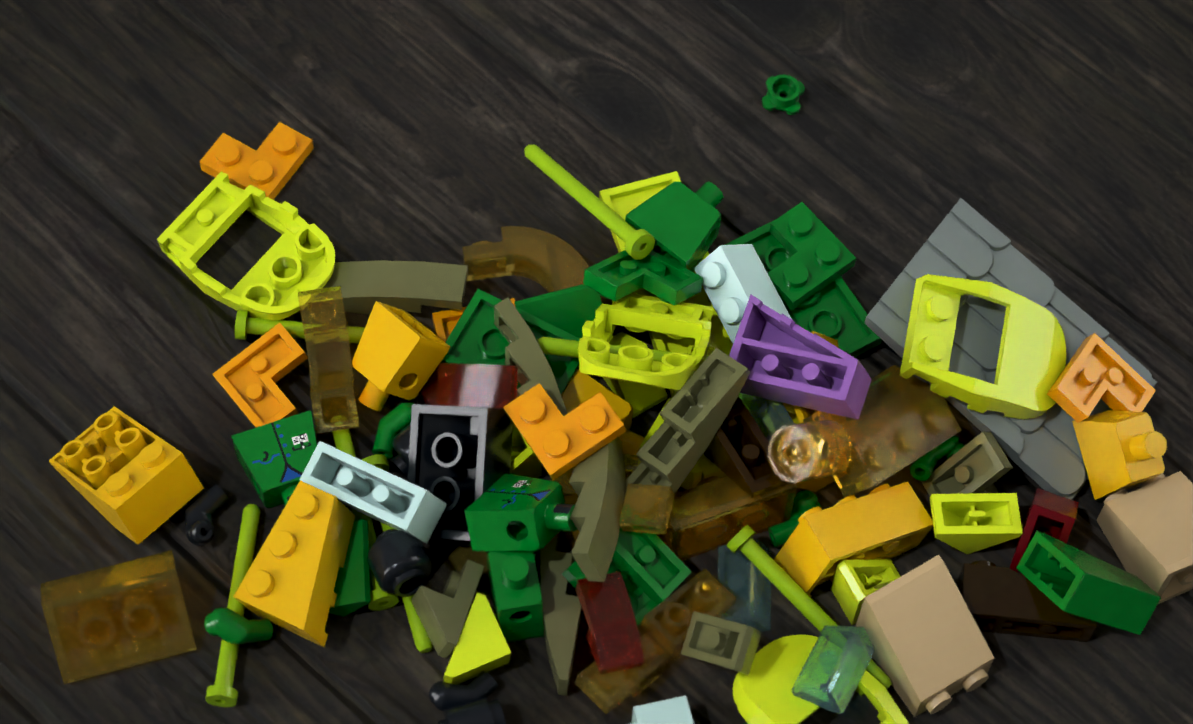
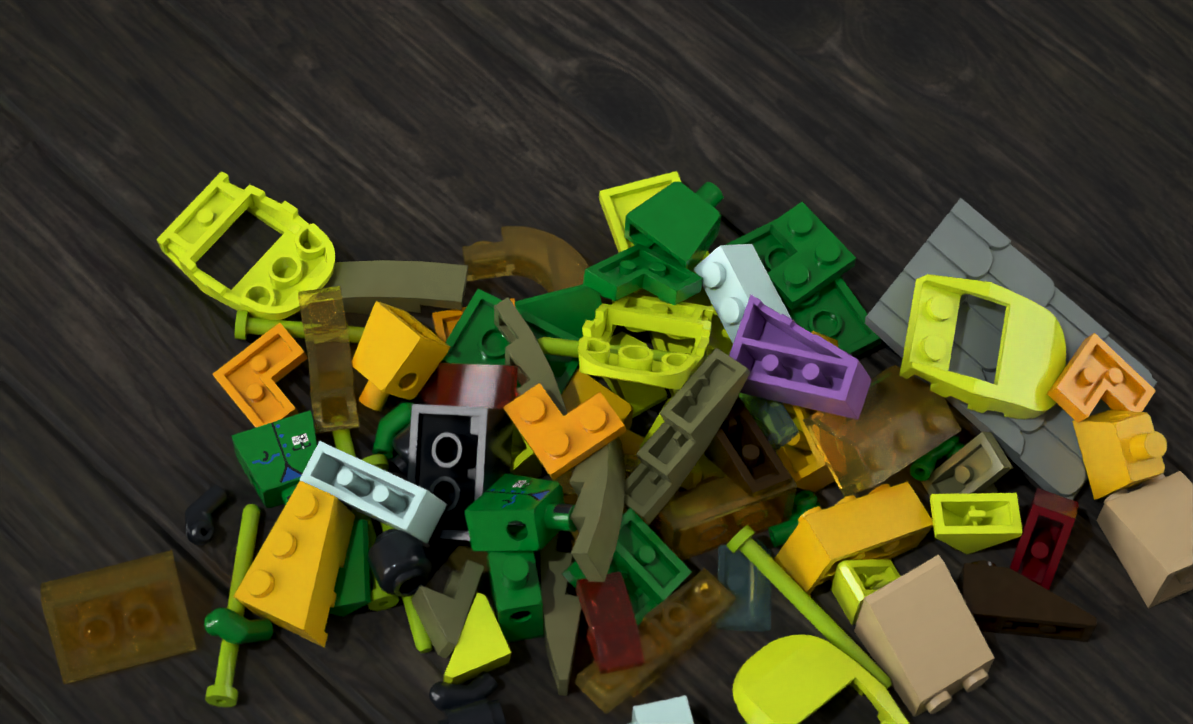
(128, 474): yellow slope -> none
(263, 168): light orange plate -> none
(637, 242): lime bar -> none
(646, 508): clear yellow plate -> none
(721, 642): olive slope -> none
(784, 85): green plate -> none
(809, 451): clear yellow wheel -> none
(834, 667): clear light blue slope -> none
(1087, 584): green slope -> none

